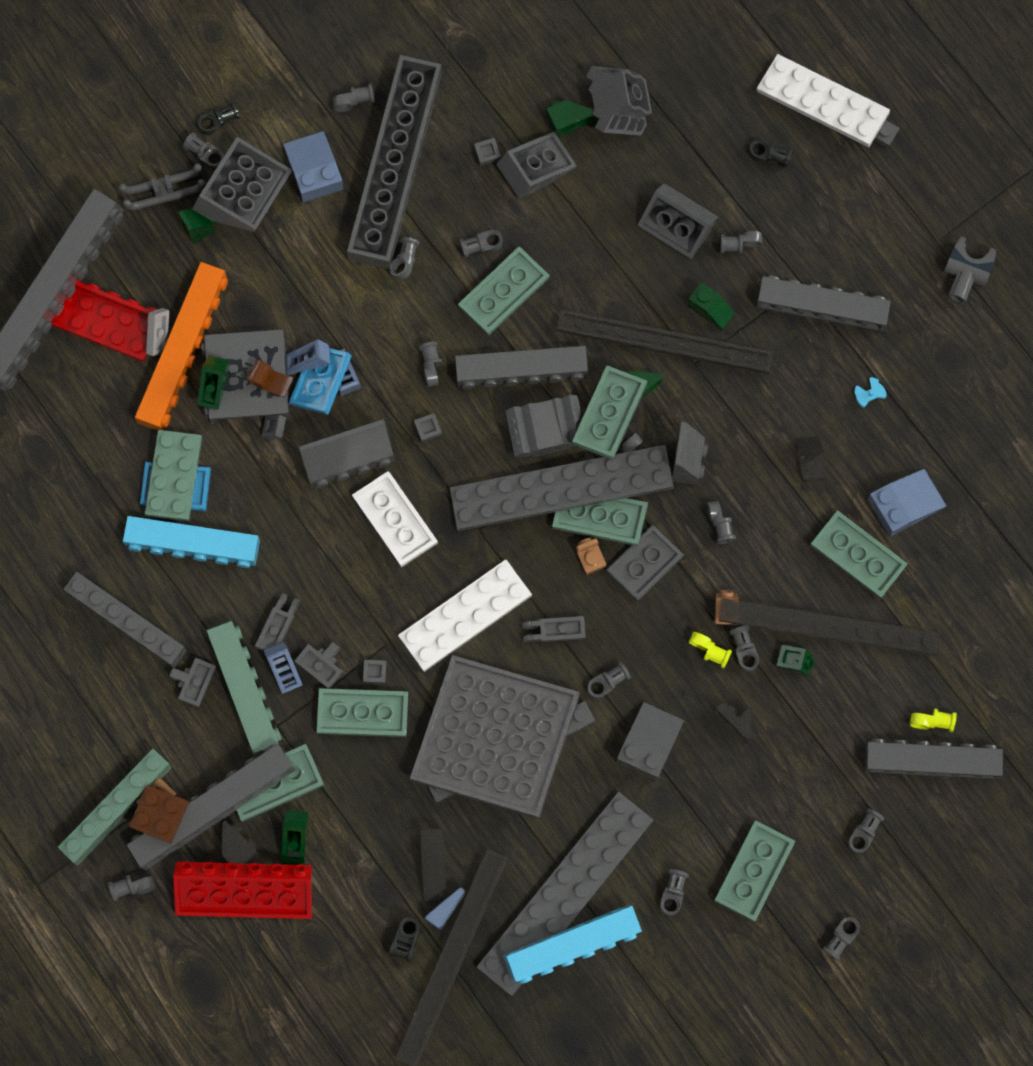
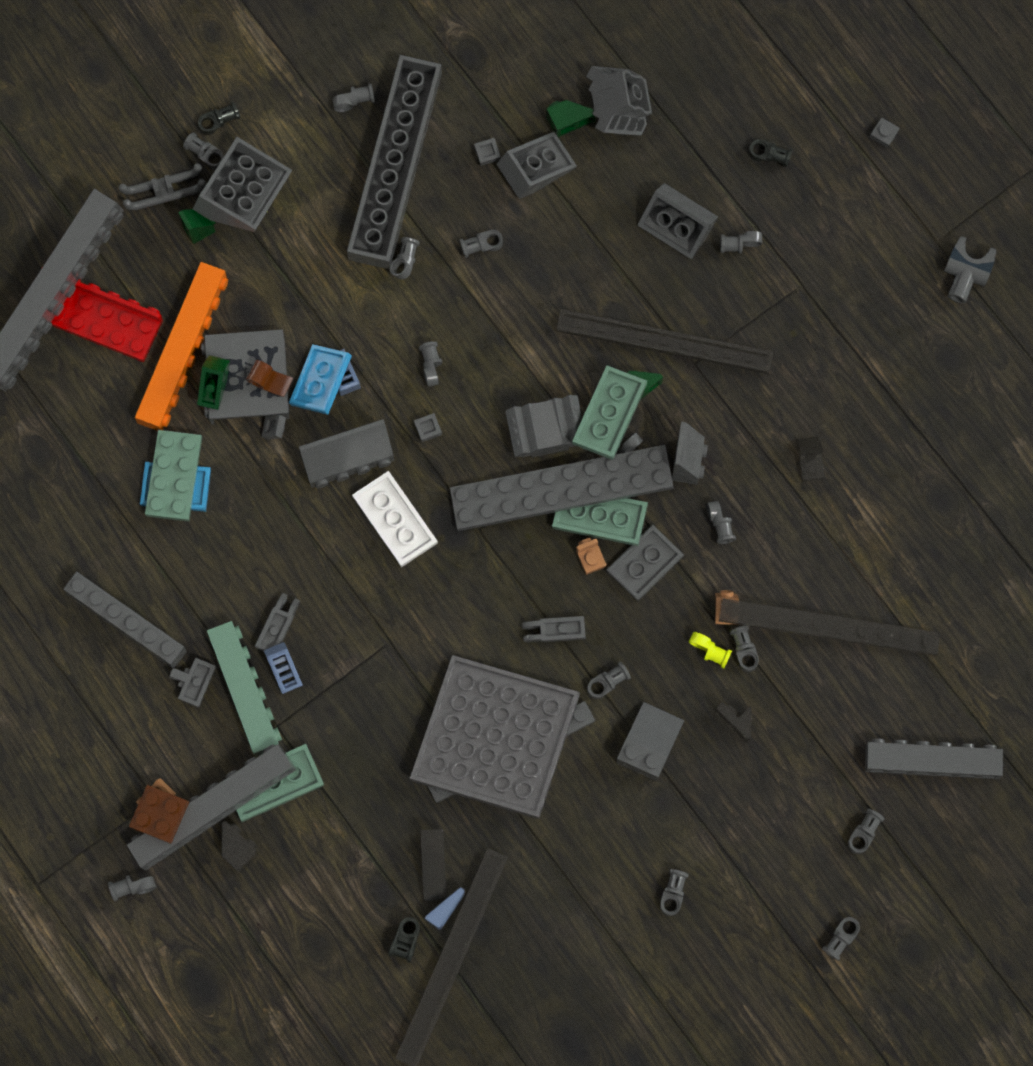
(114, 807): sand green brick -> none
(157, 331): light grey plate -> none
(191, 541): medium azure brick -> none
(243, 890): red bracket -> none
(295, 837): dark green slope -> none
(313, 166): sand blue slope -> none
(319, 357): sand blue slope -> none
(321, 663): dark grey hinge -> none
(362, 712): sand green plate -> none
(374, 671): dark grey plate -> none
(464, 615): white plate -> none
(503, 291): sand green plate -> none
(521, 366): dark grey brick -> none
(570, 885): dark grey plate -> none
(572, 943): medium azure brick -> none
(710, 306): dark green slope -> none
(754, 871): sand green plate -> none
(795, 659): dark green bracket -> none
(823, 100): white plate -> none
(823, 303): dark grey brick -> none
(858, 554): sand green plate -> none
(876, 391): medium azure piece -> none
(905, 502): sand blue slope -> none
(937, 719): neon yellow connector -> none

